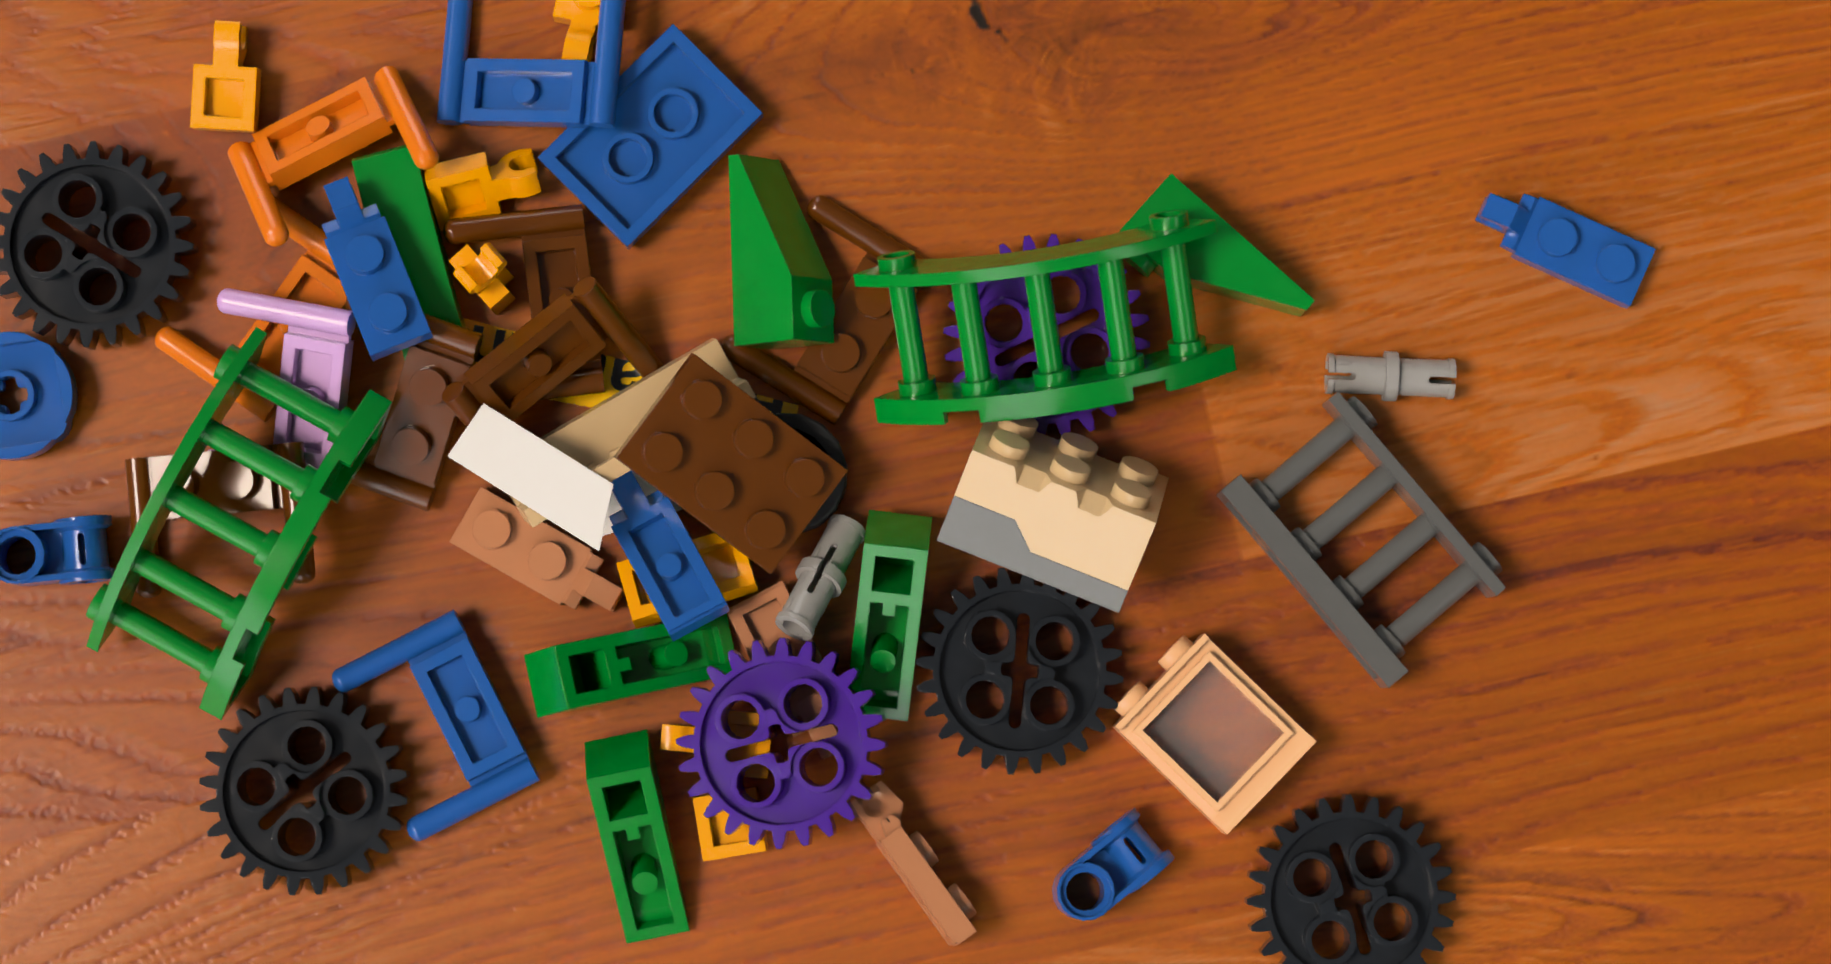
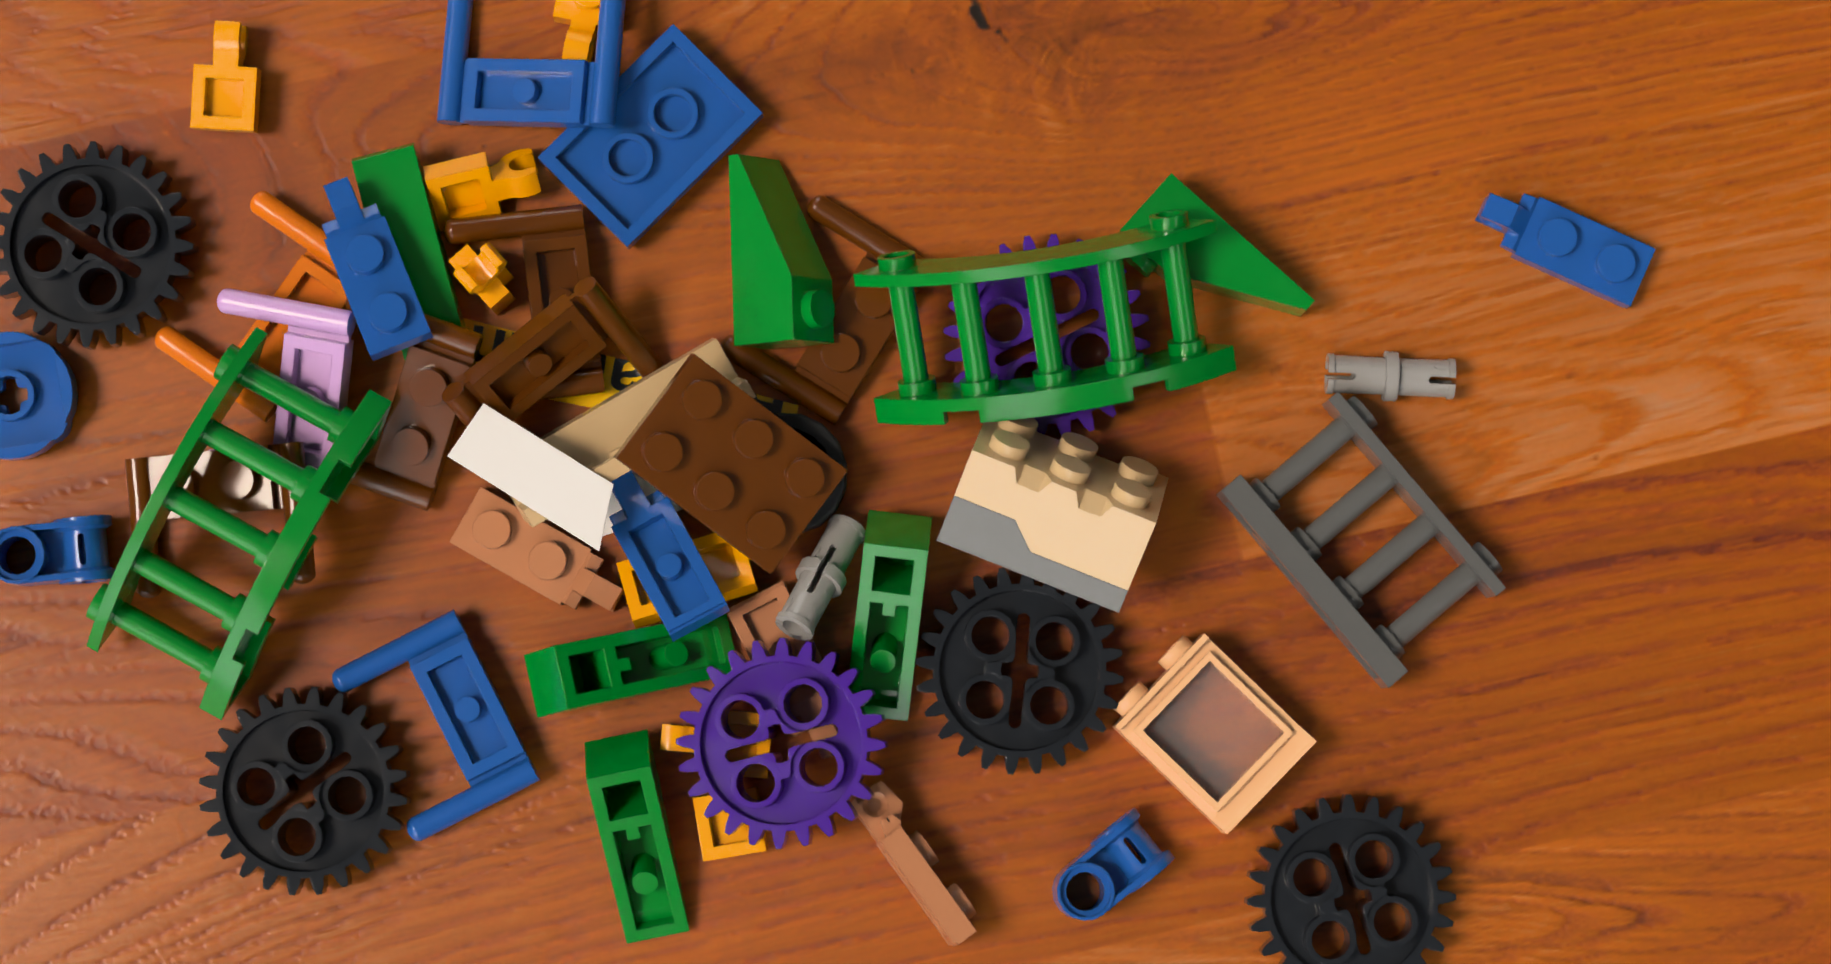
(323, 136): orange plate -> none

